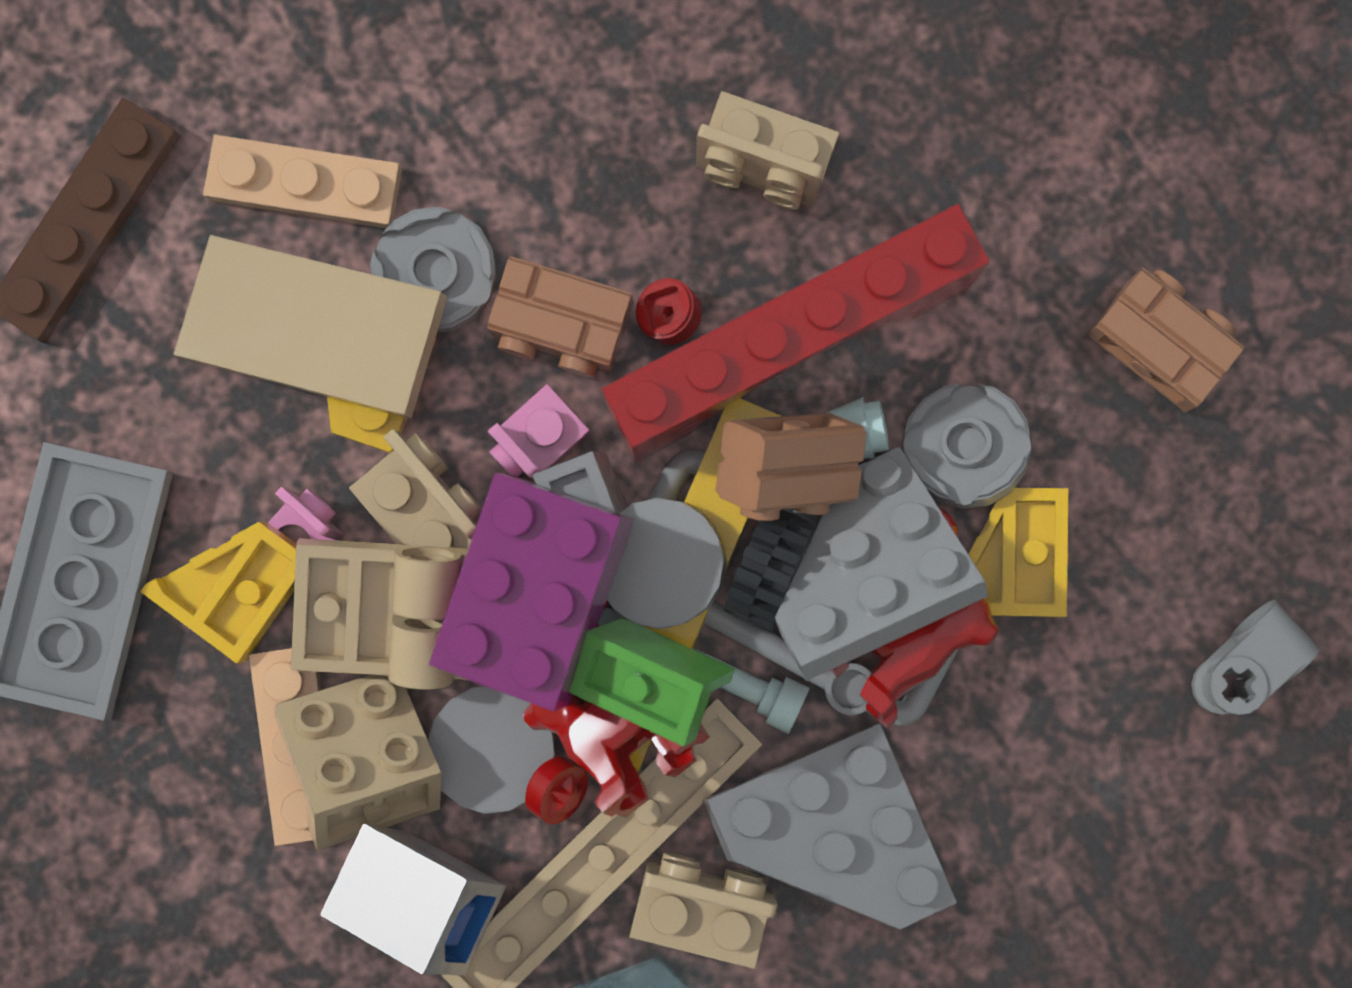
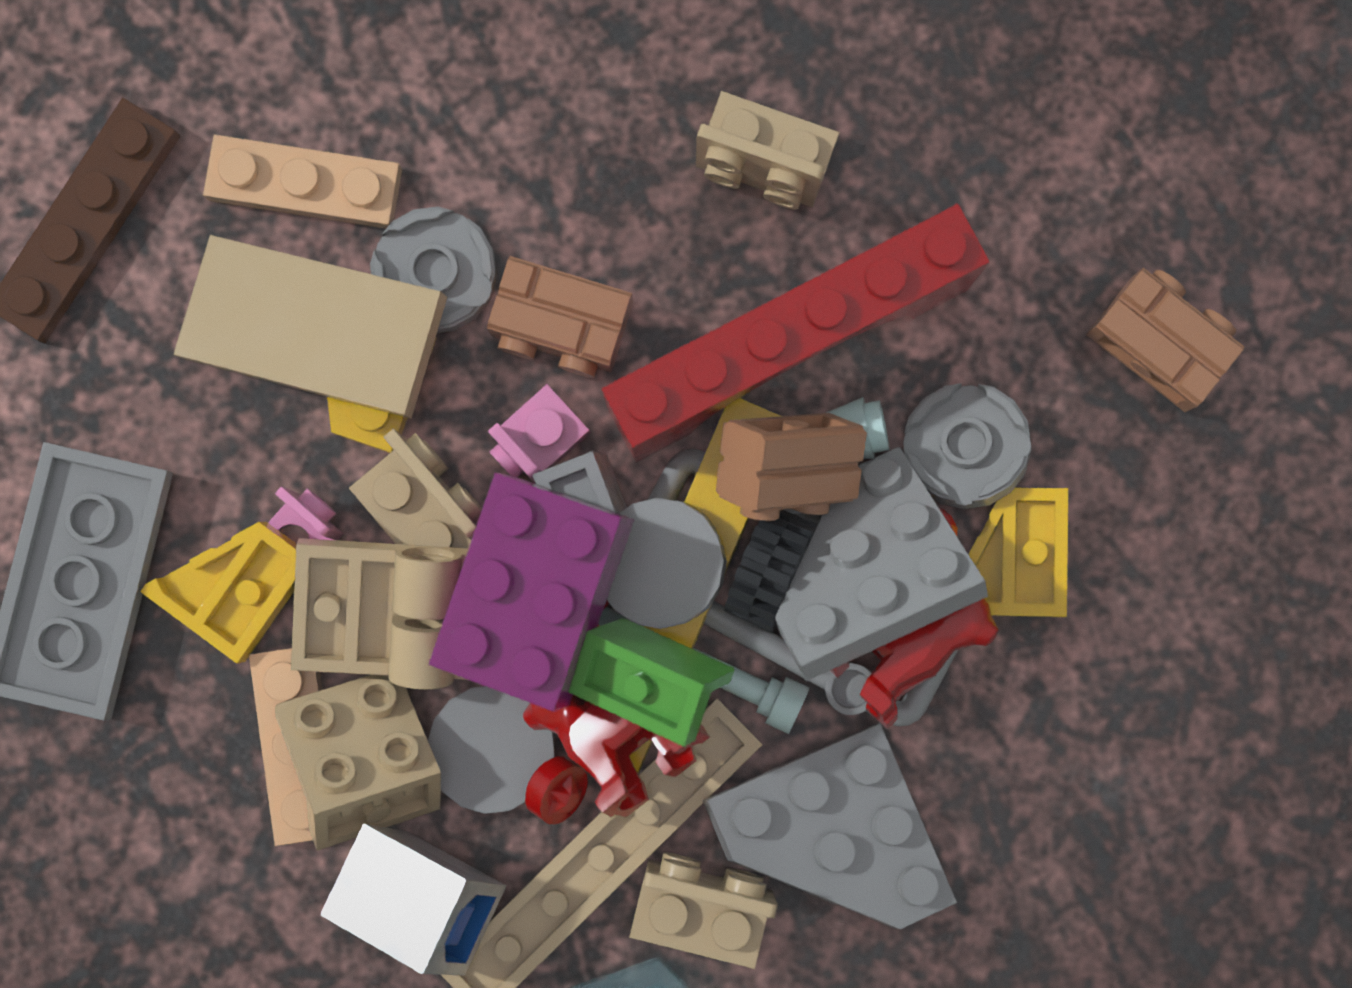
(668, 311): red tile -> none
(1261, 655): light grey piece -> none

